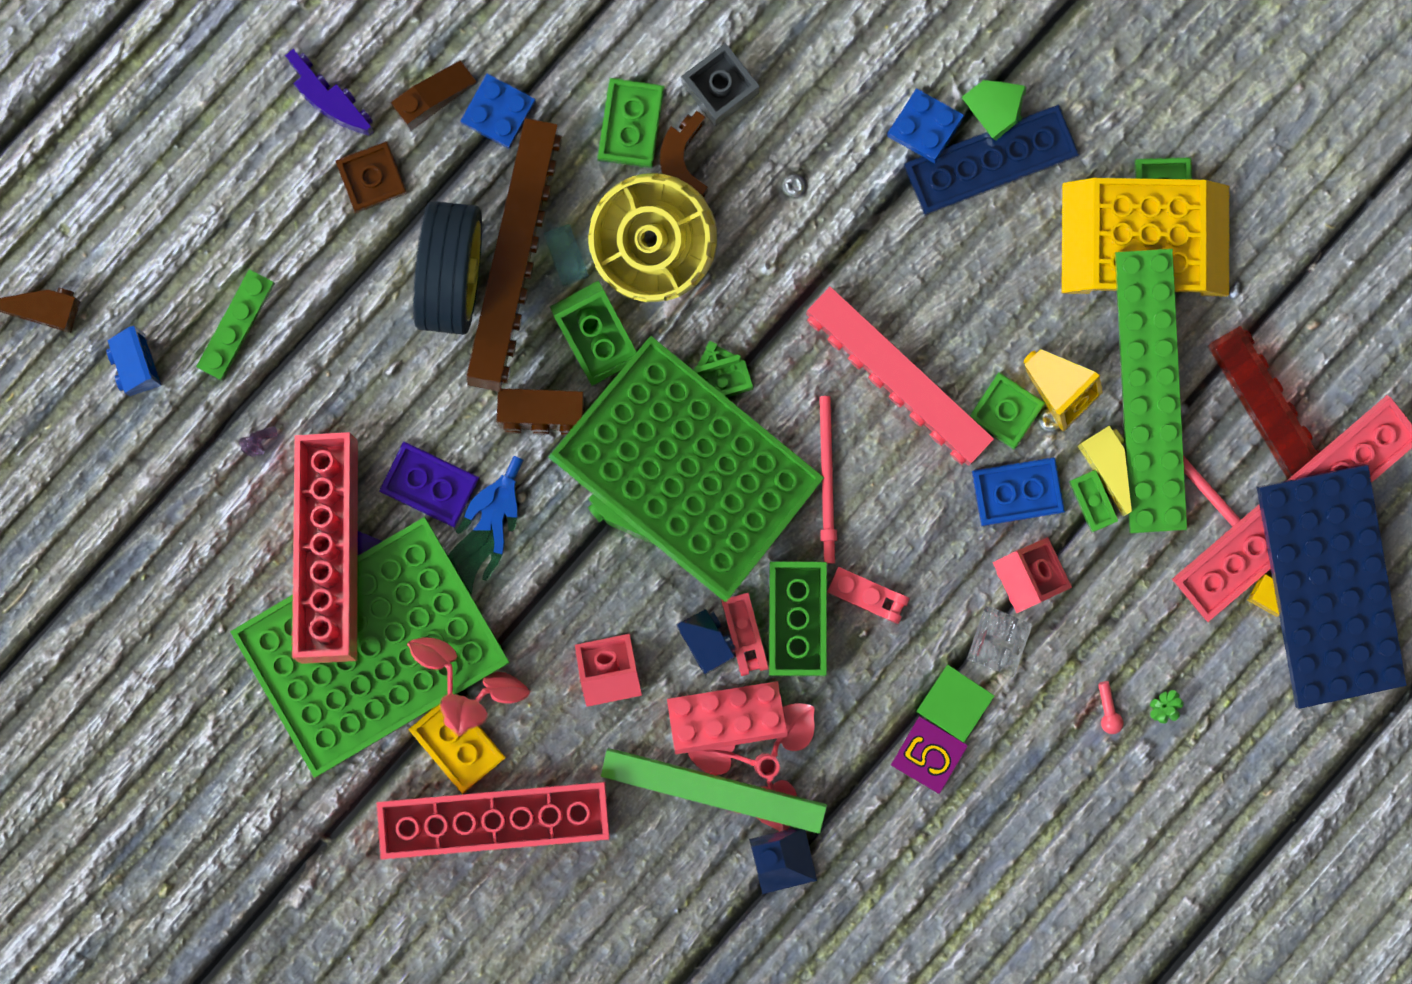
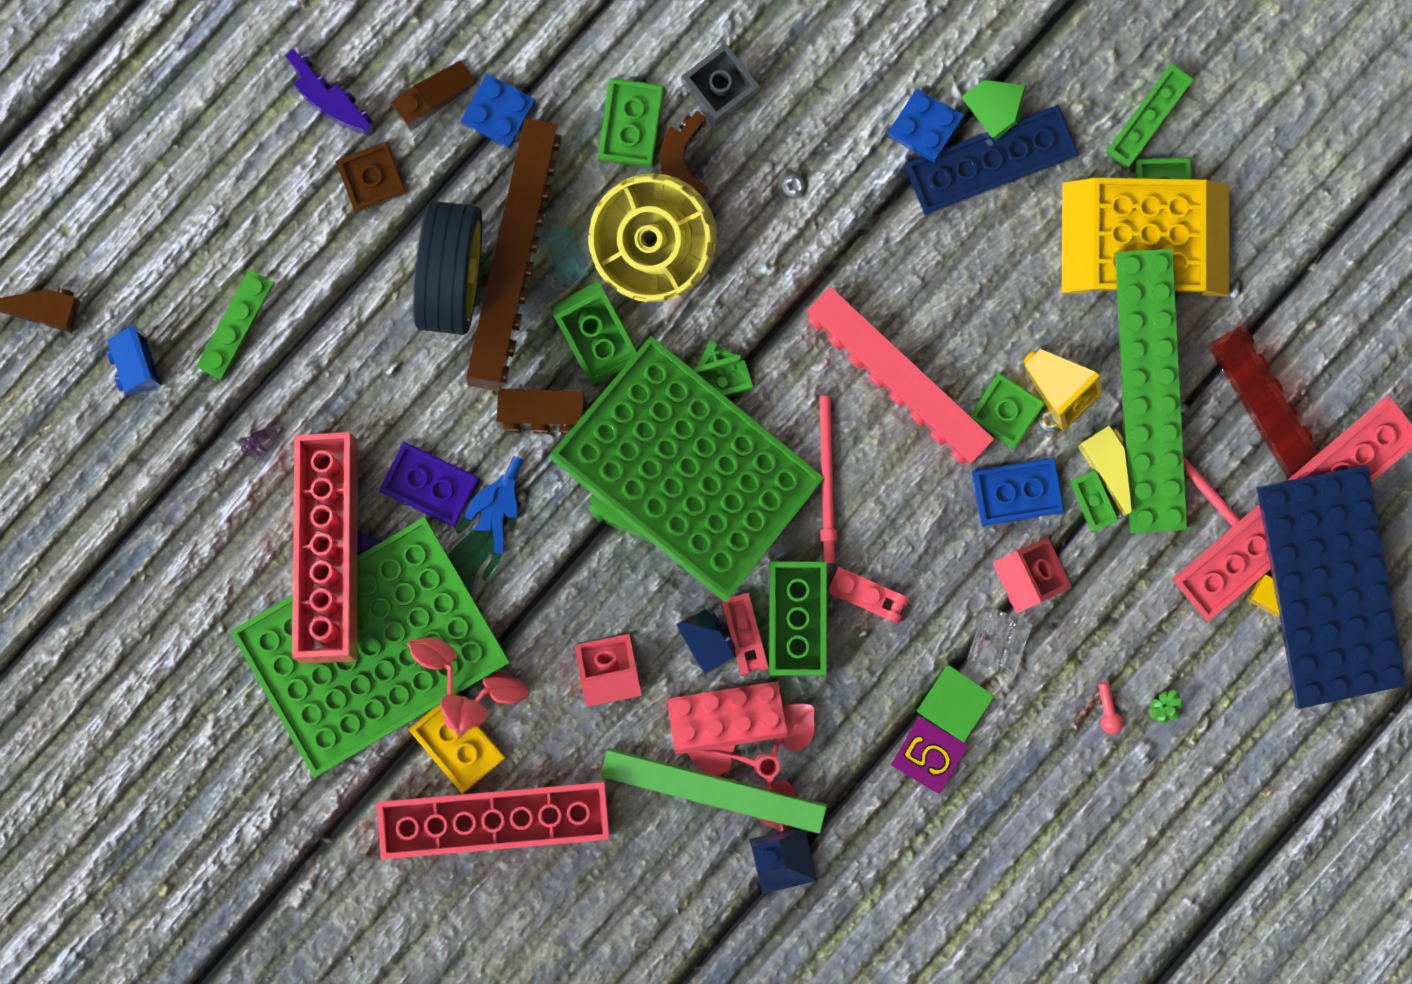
(1149, 116): none -> bright green plate

